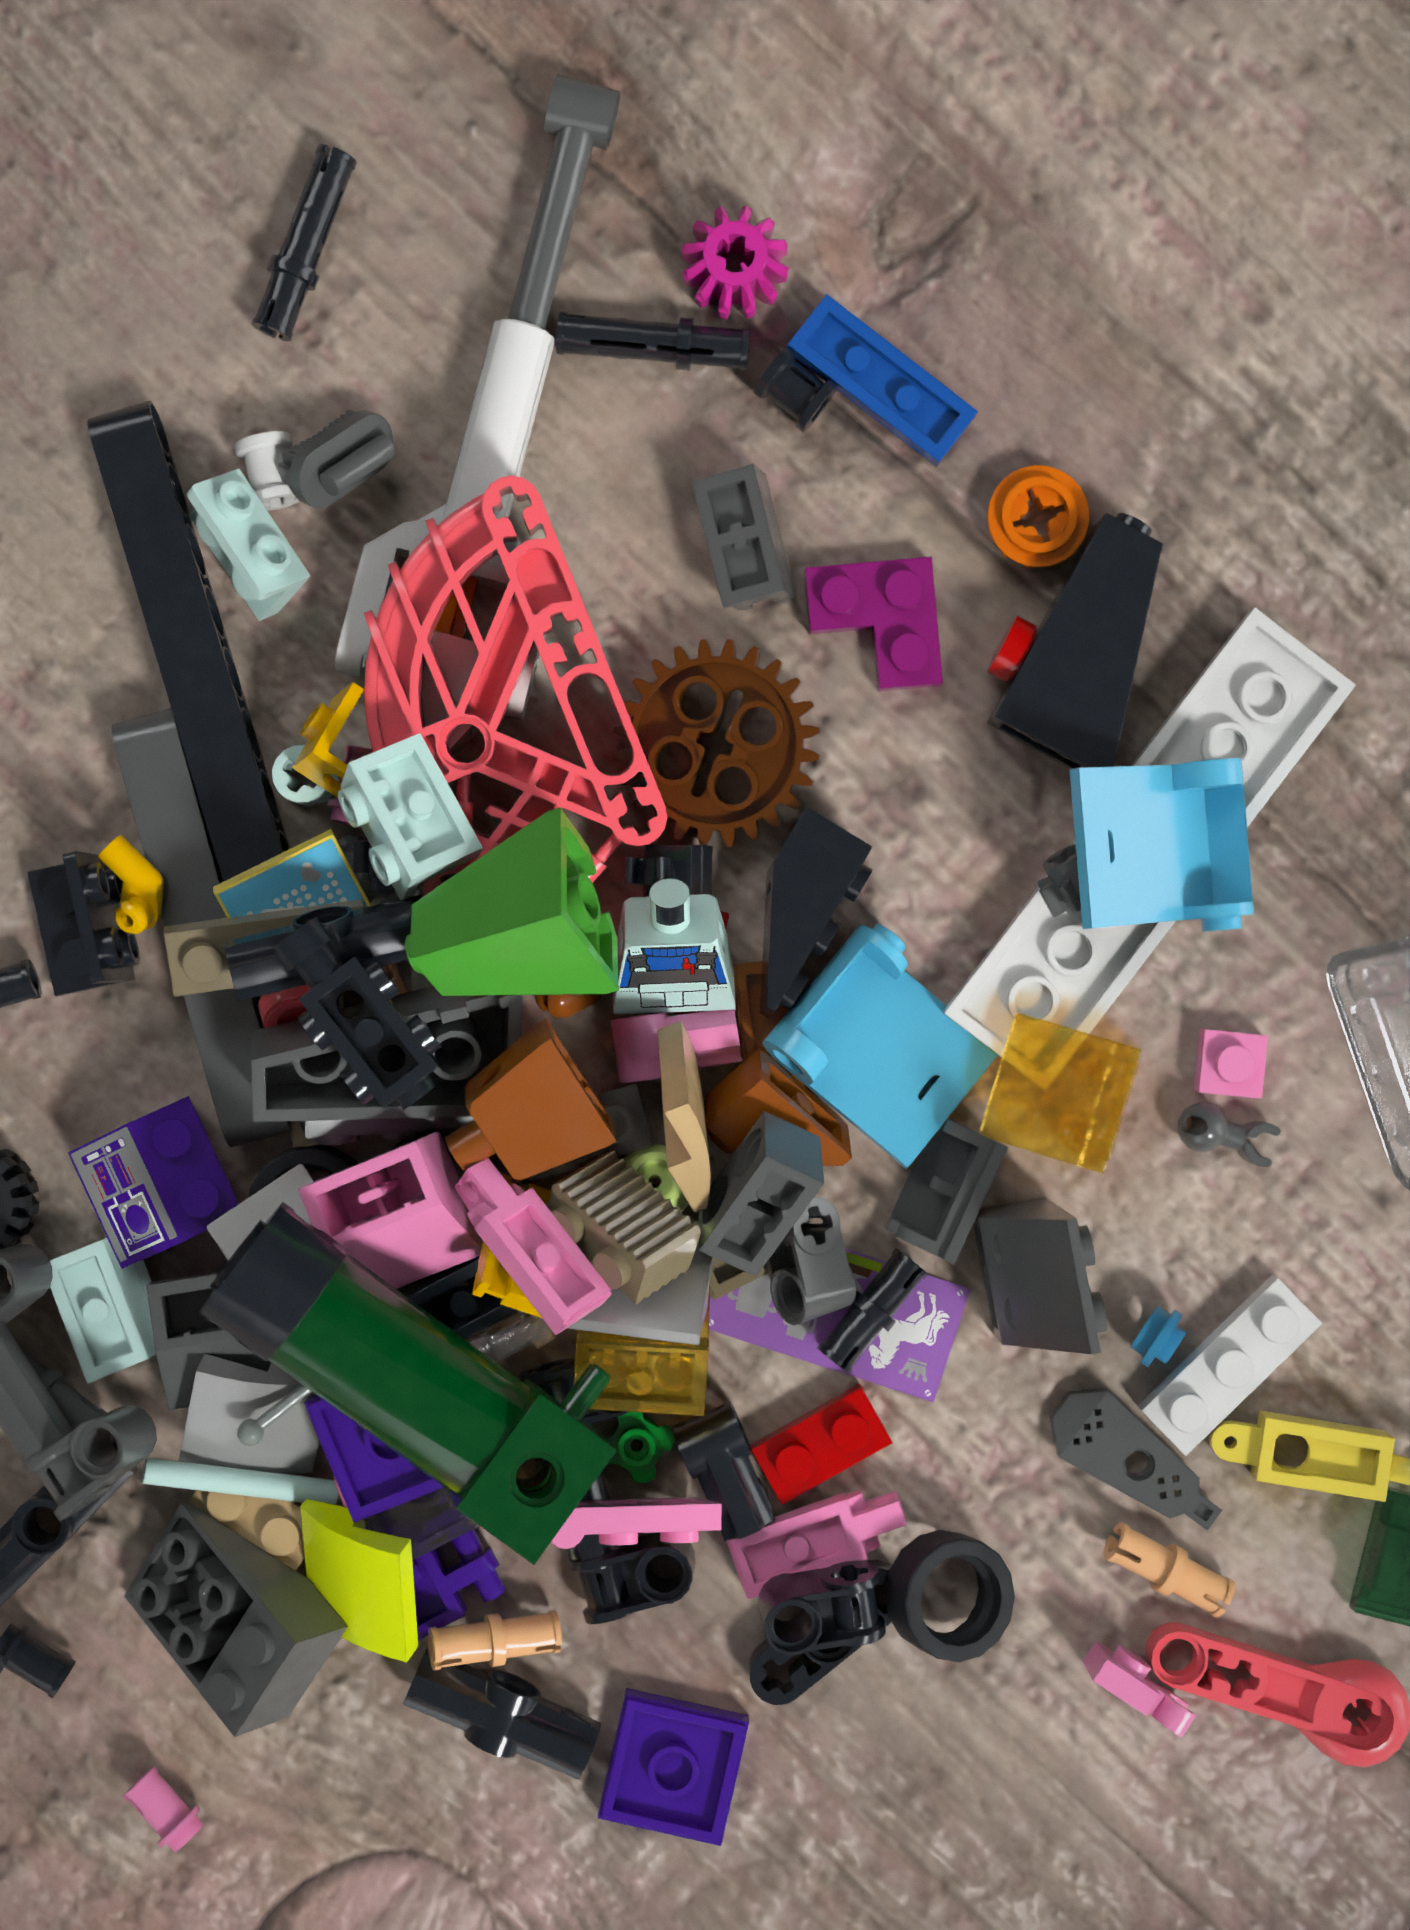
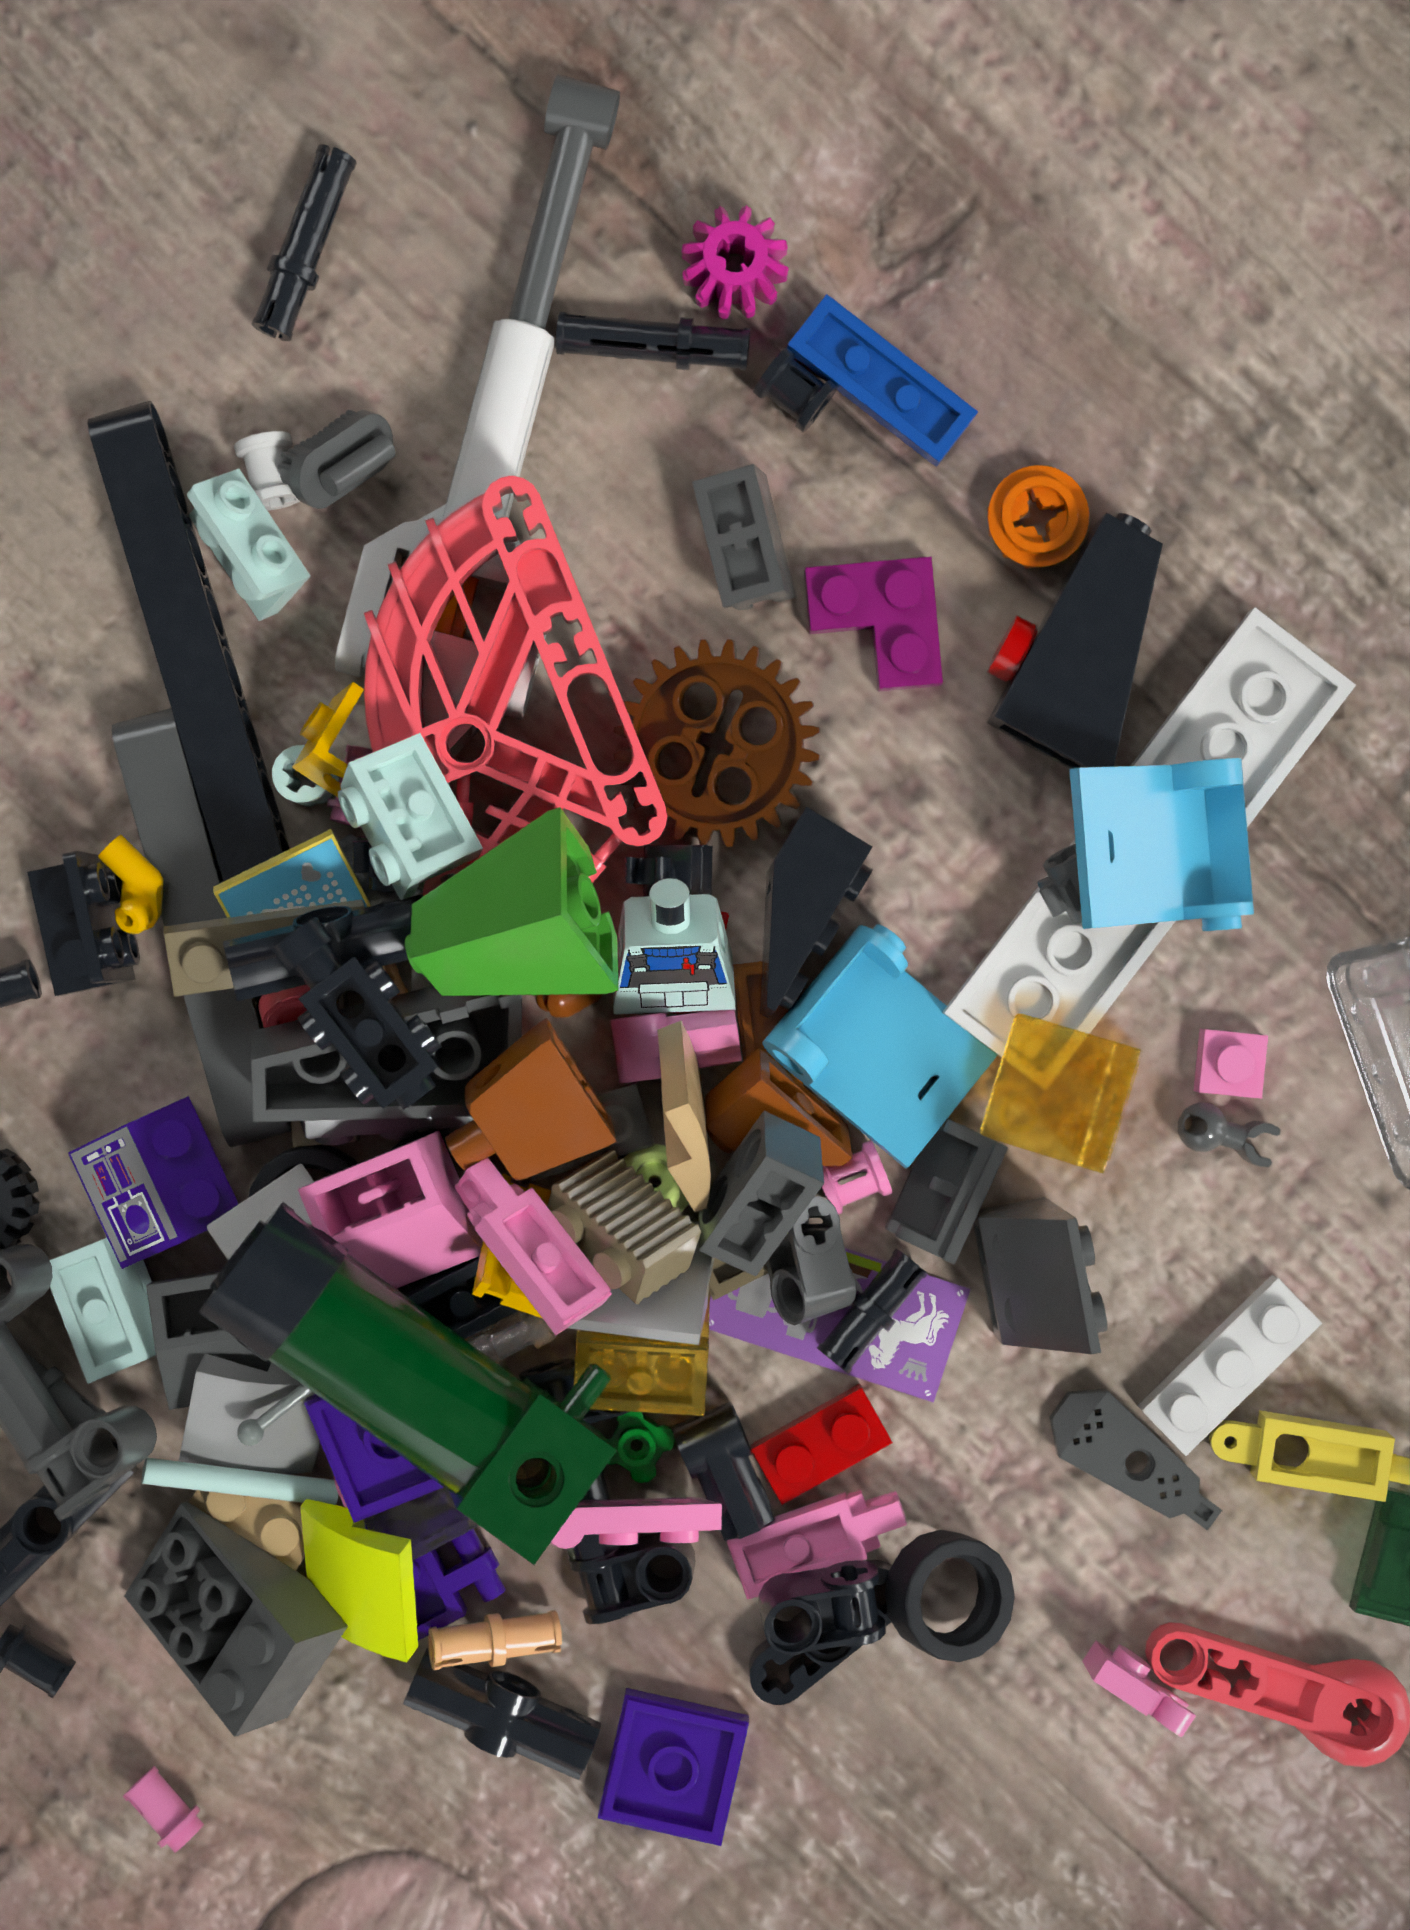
(863, 1161): none -> bright pink bush
(1159, 1336): dark azure plate -> none
(1169, 1569): light nougat pin -> none

